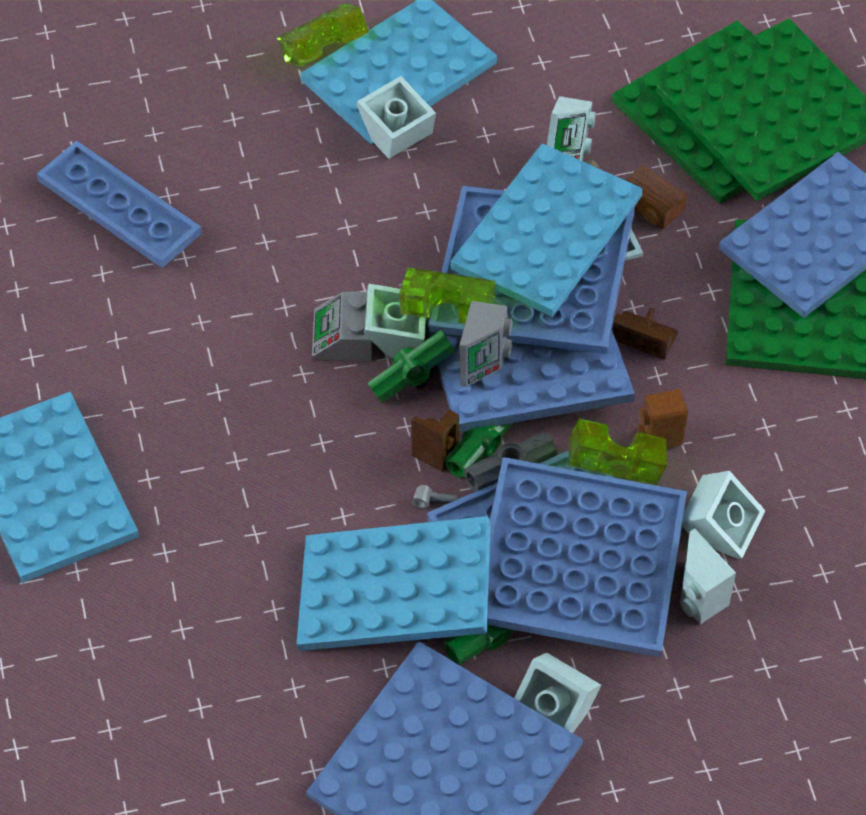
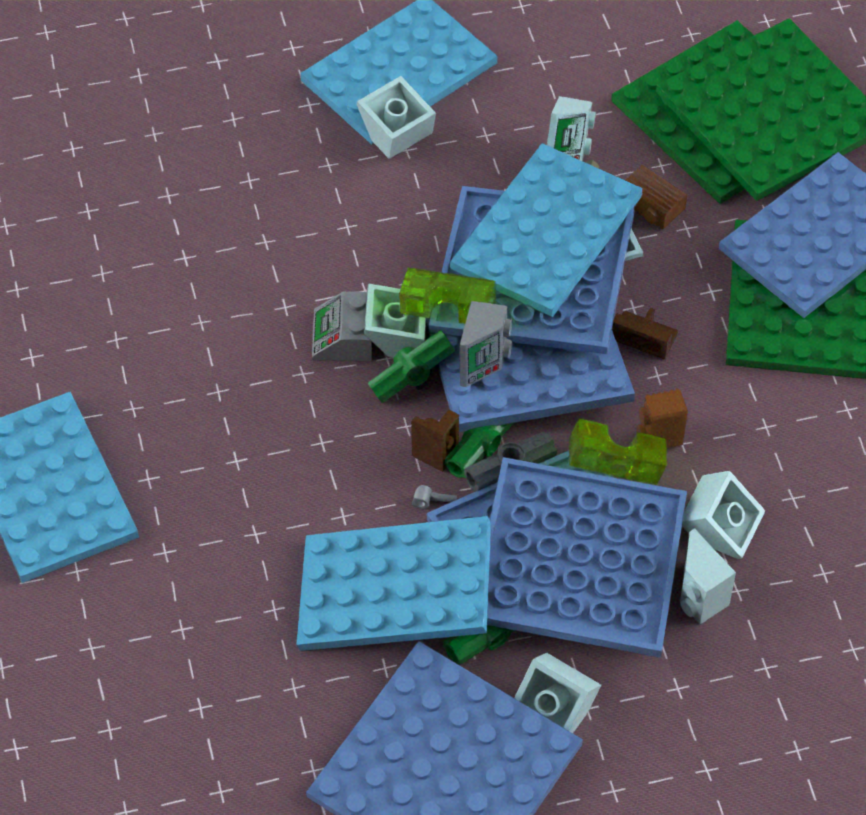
(119, 204): medium blue plate -> none
(337, 25): clear neon green arch -> none

